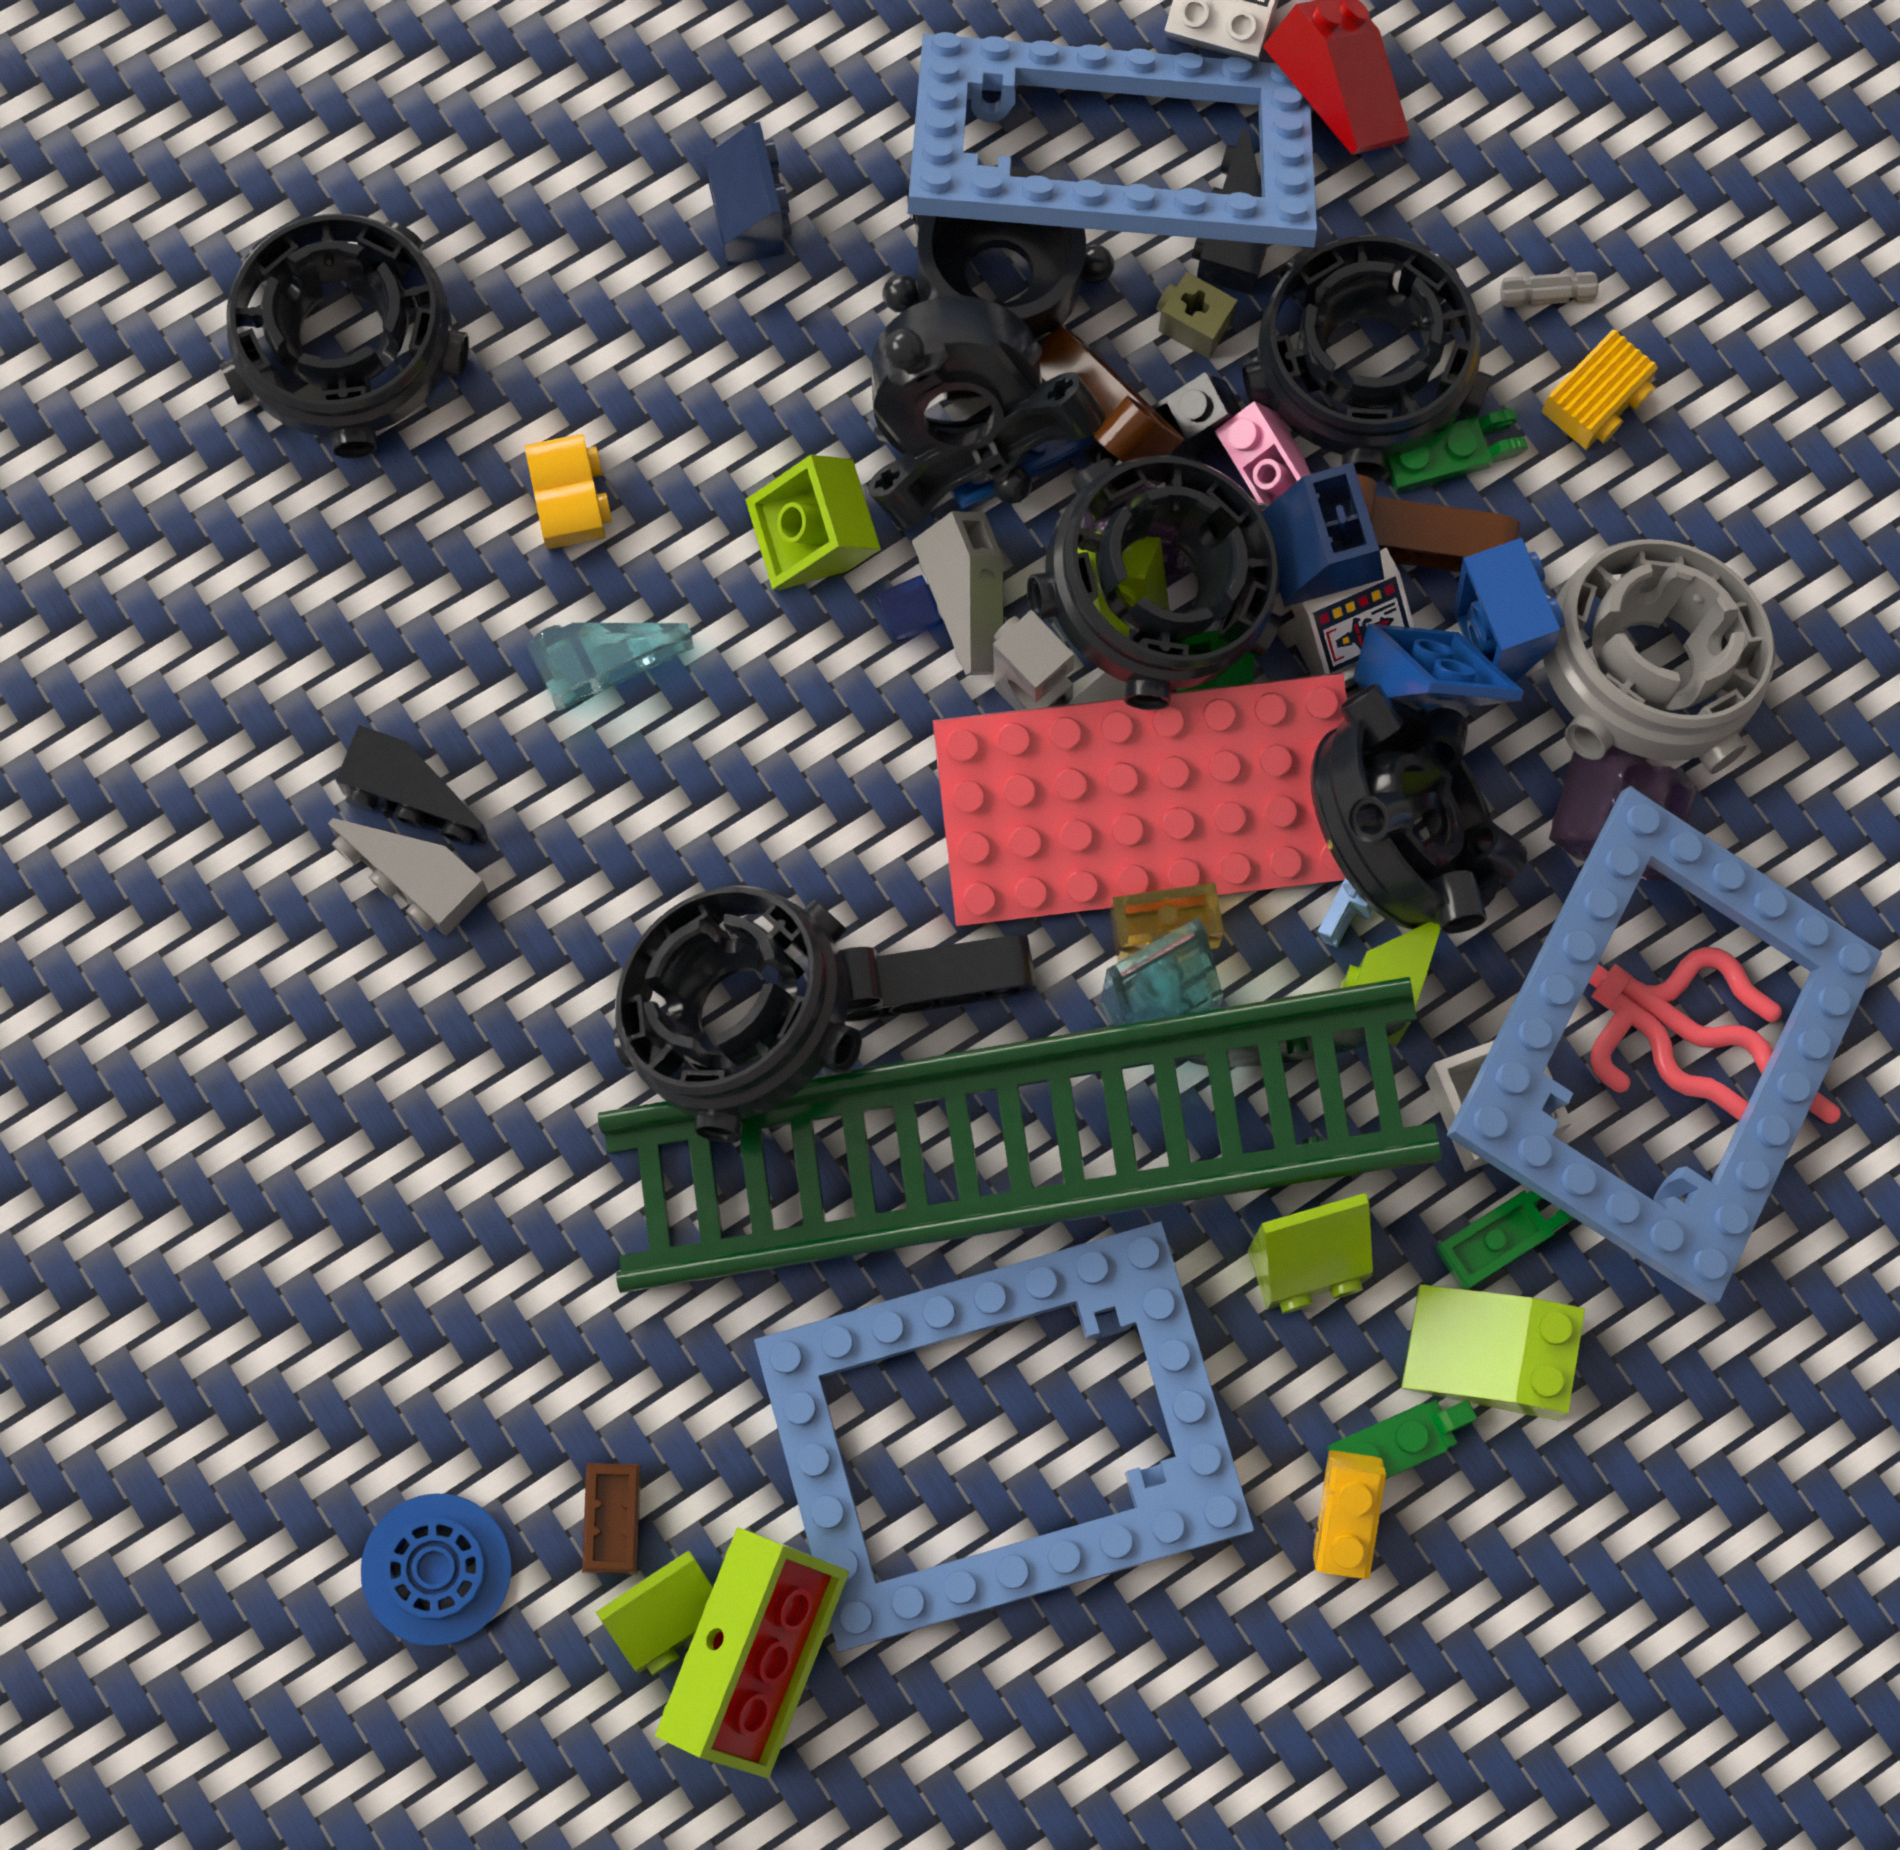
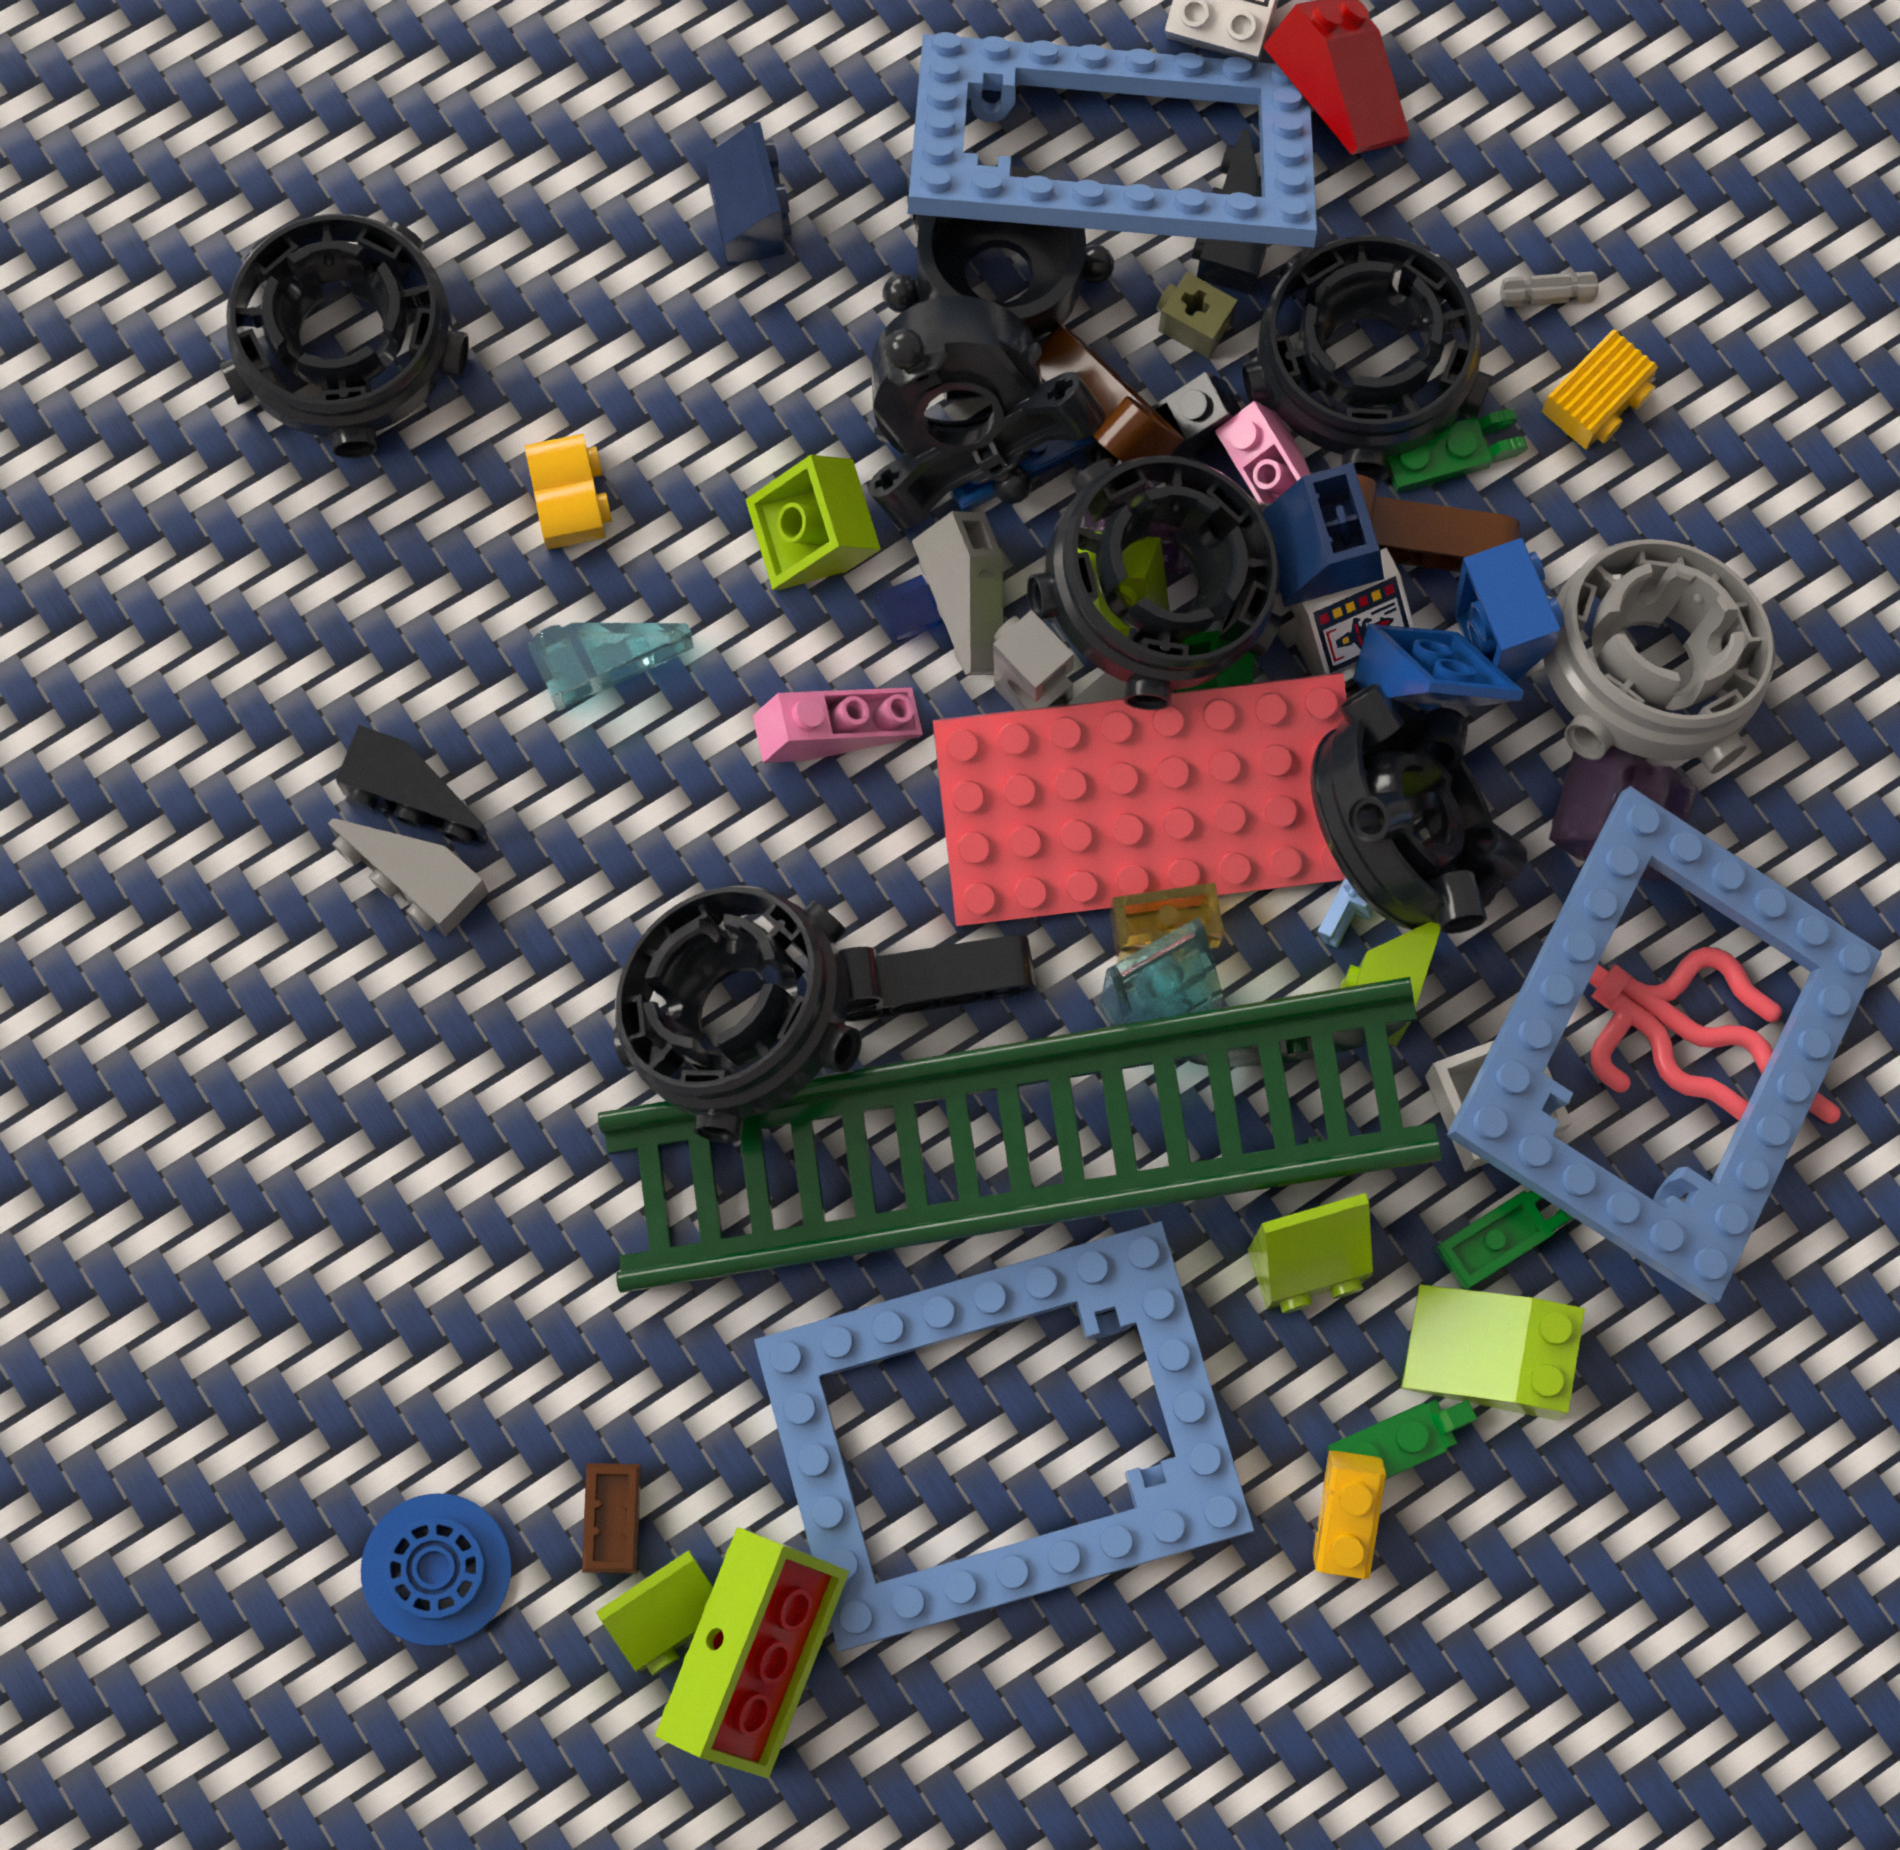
(834, 722): none -> bright pink slope

